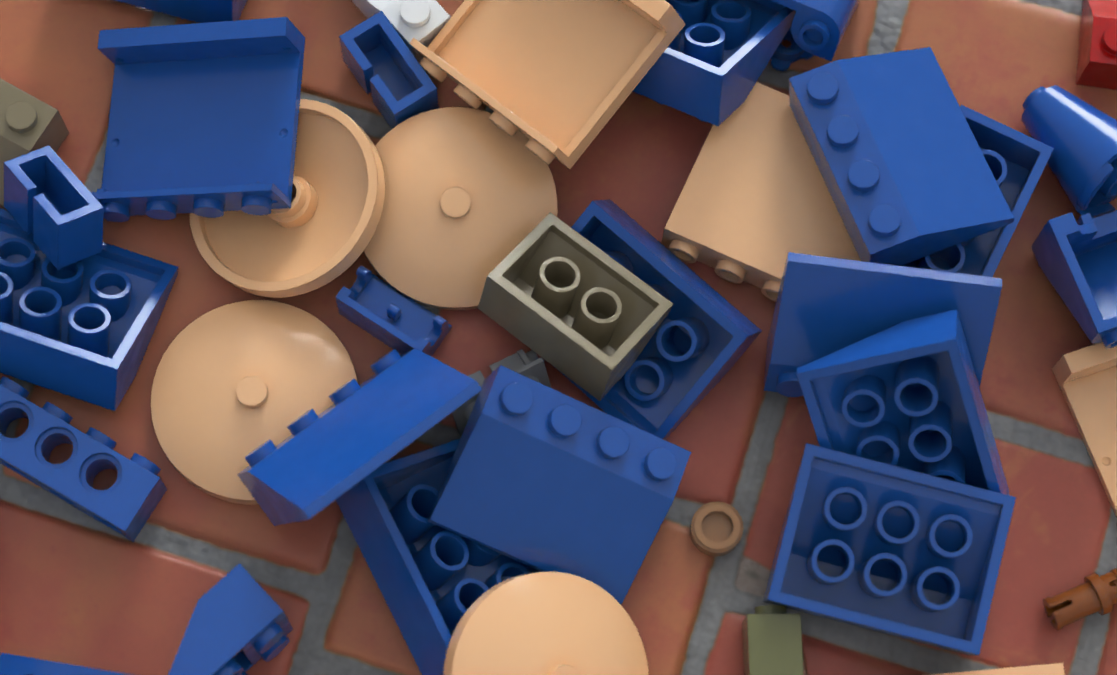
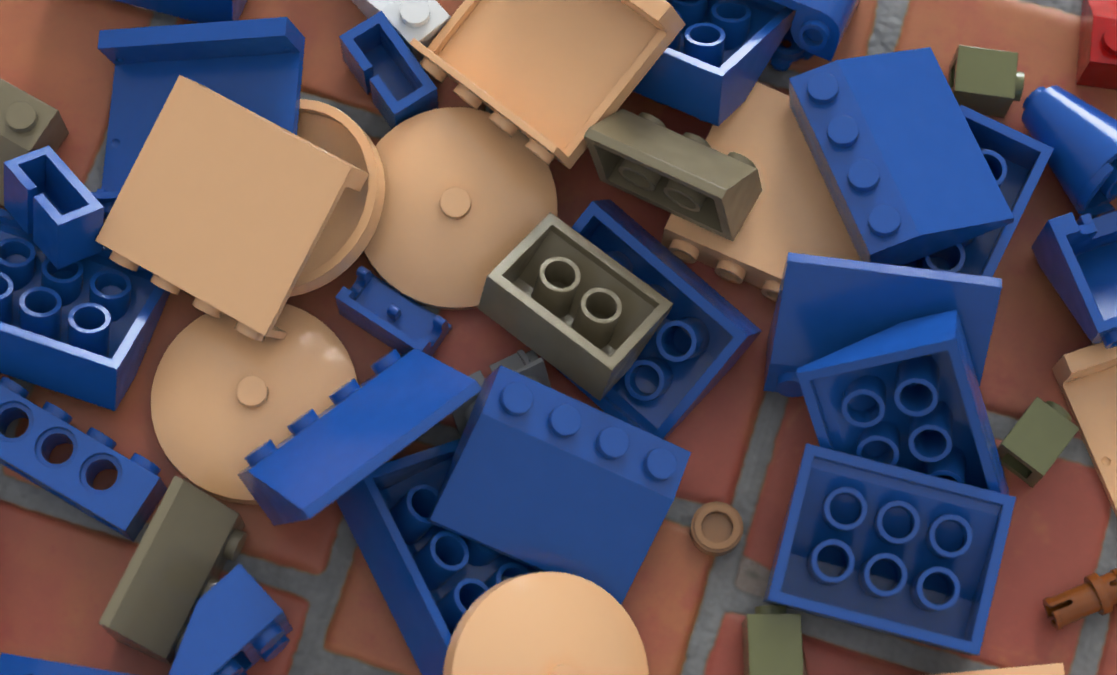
(173, 570): none -> dark tan slope
(225, 207): none -> light nougat panel
(674, 171): none -> dark tan slope
(985, 79): none -> olive brick
(1036, 440): none -> olive brick

